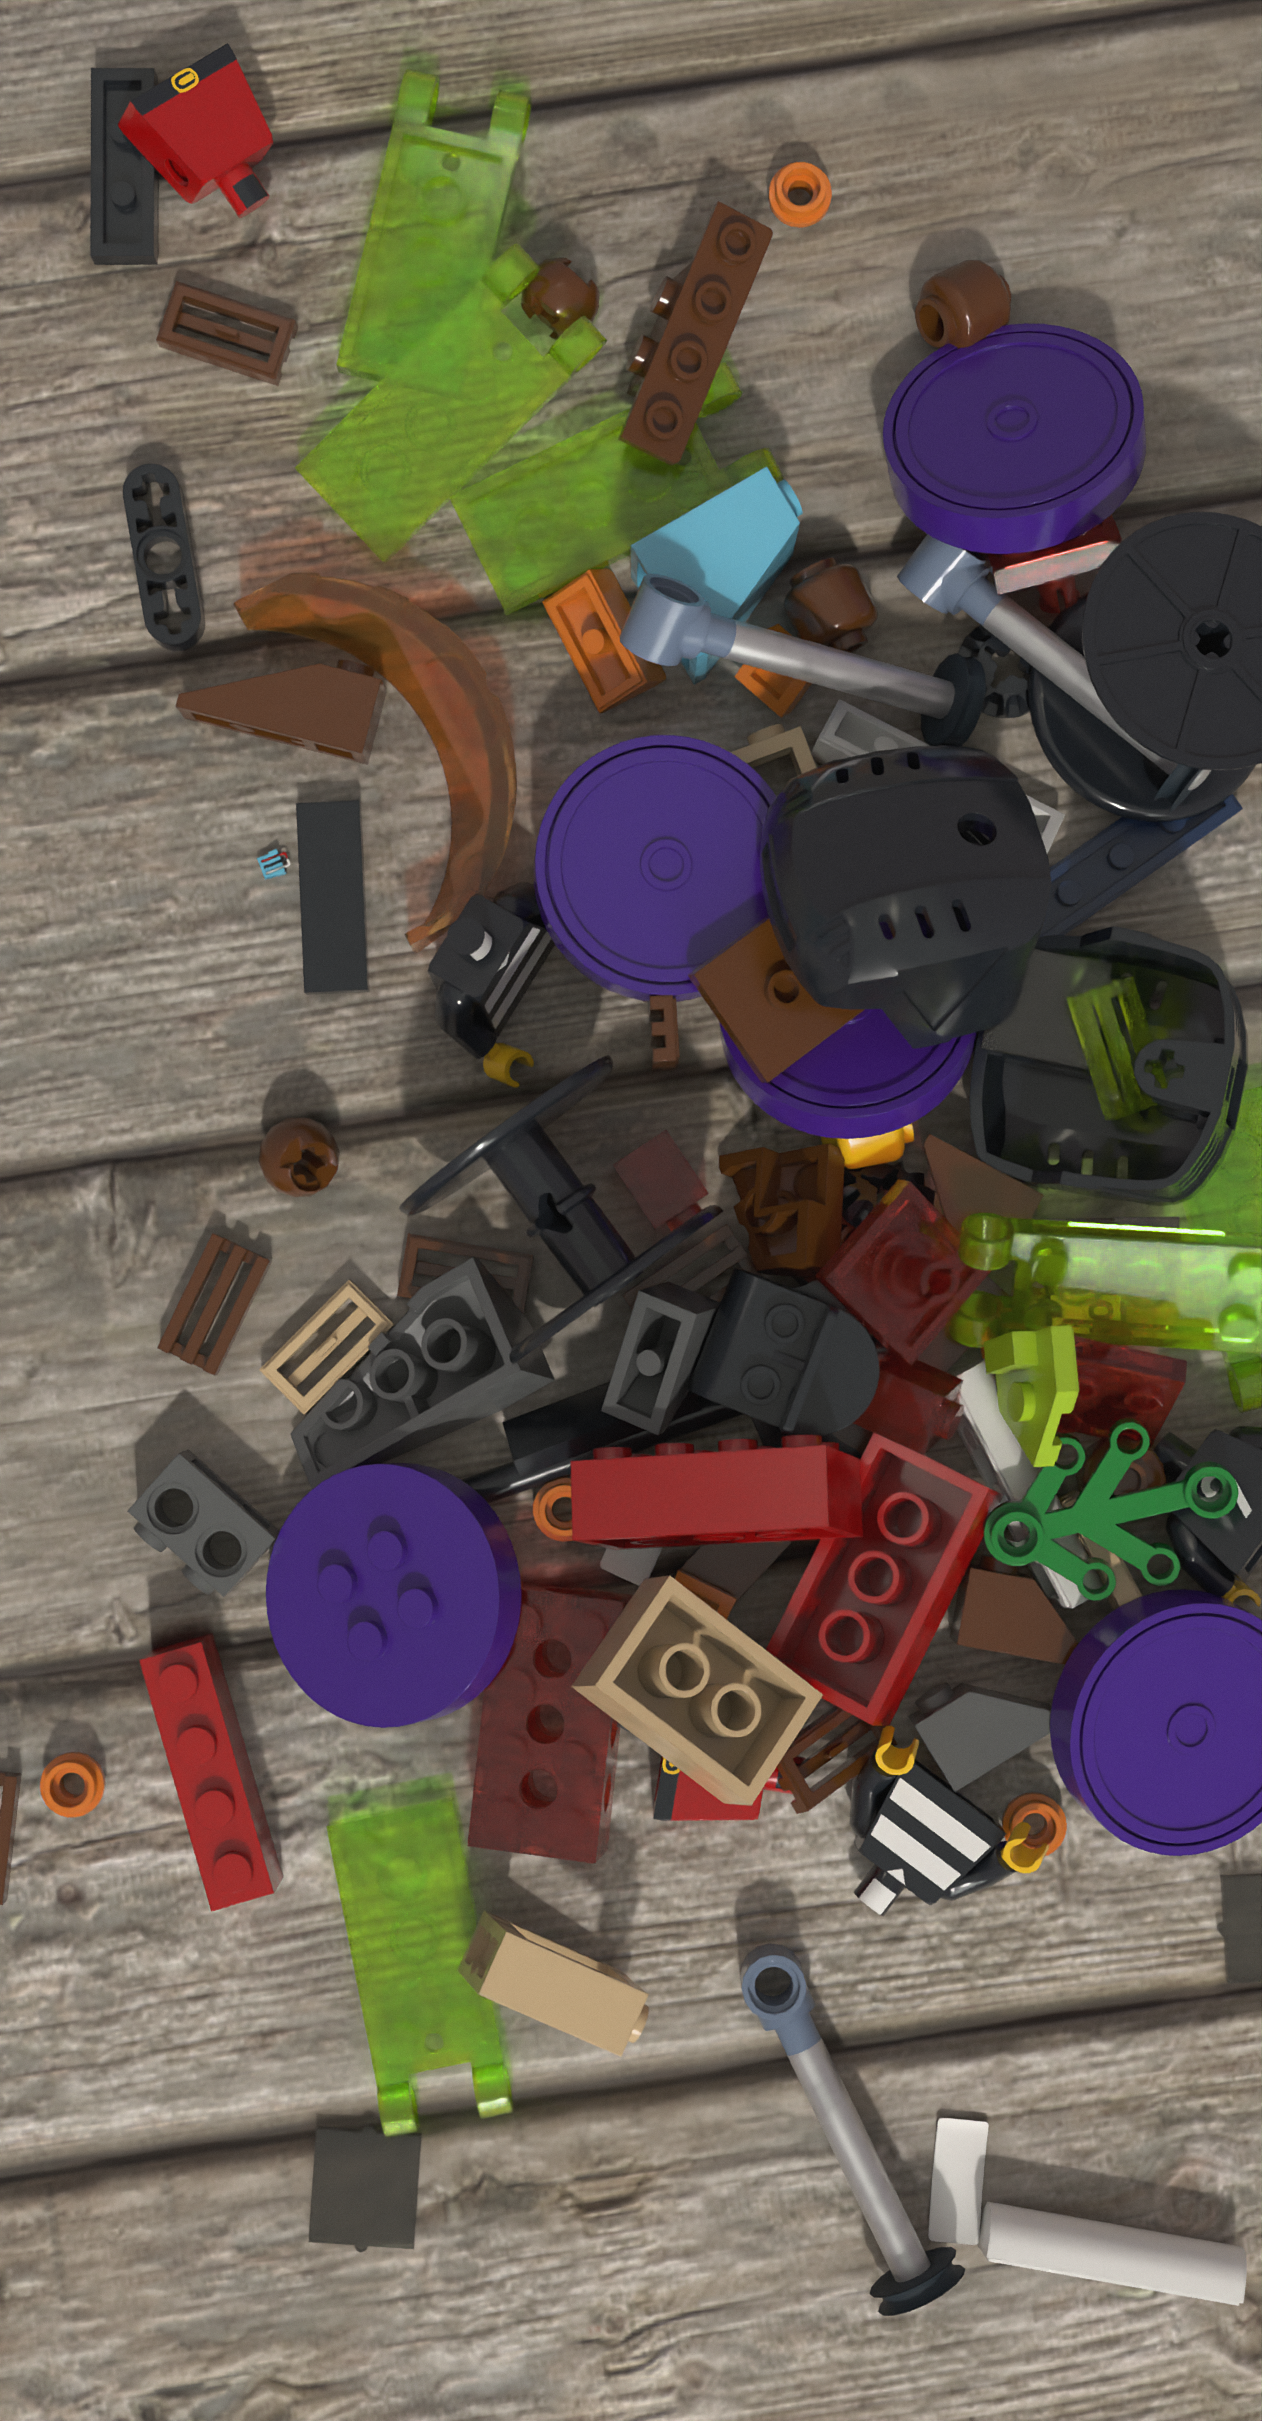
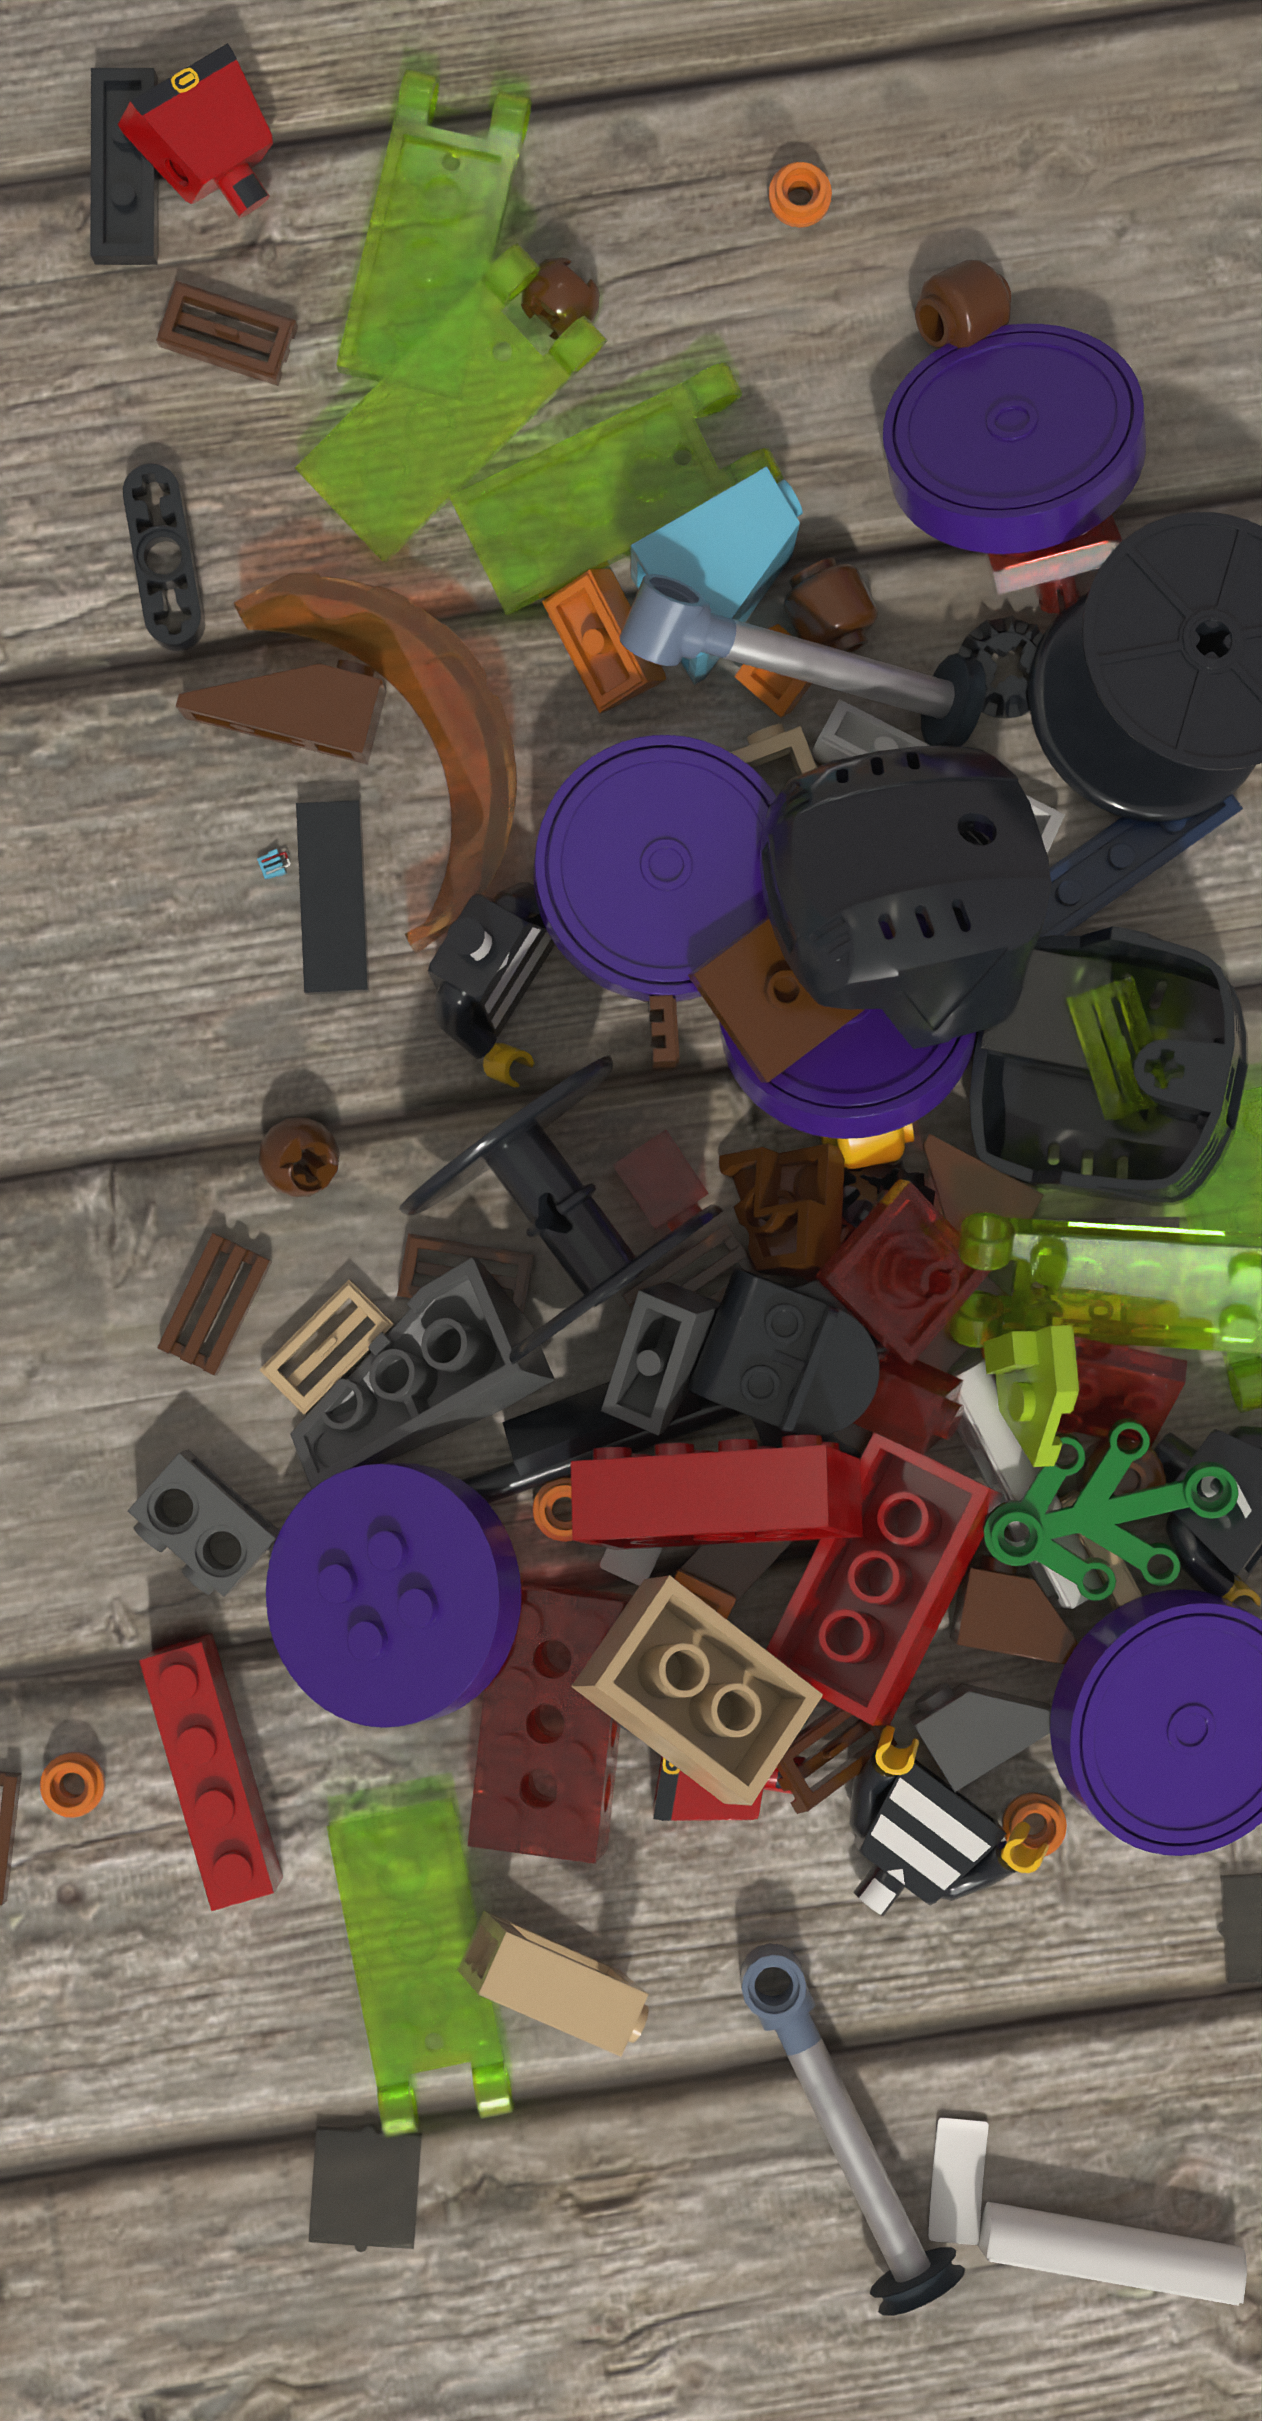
(691, 334): reddish brown bracket -> none
(956, 581): piece -> none

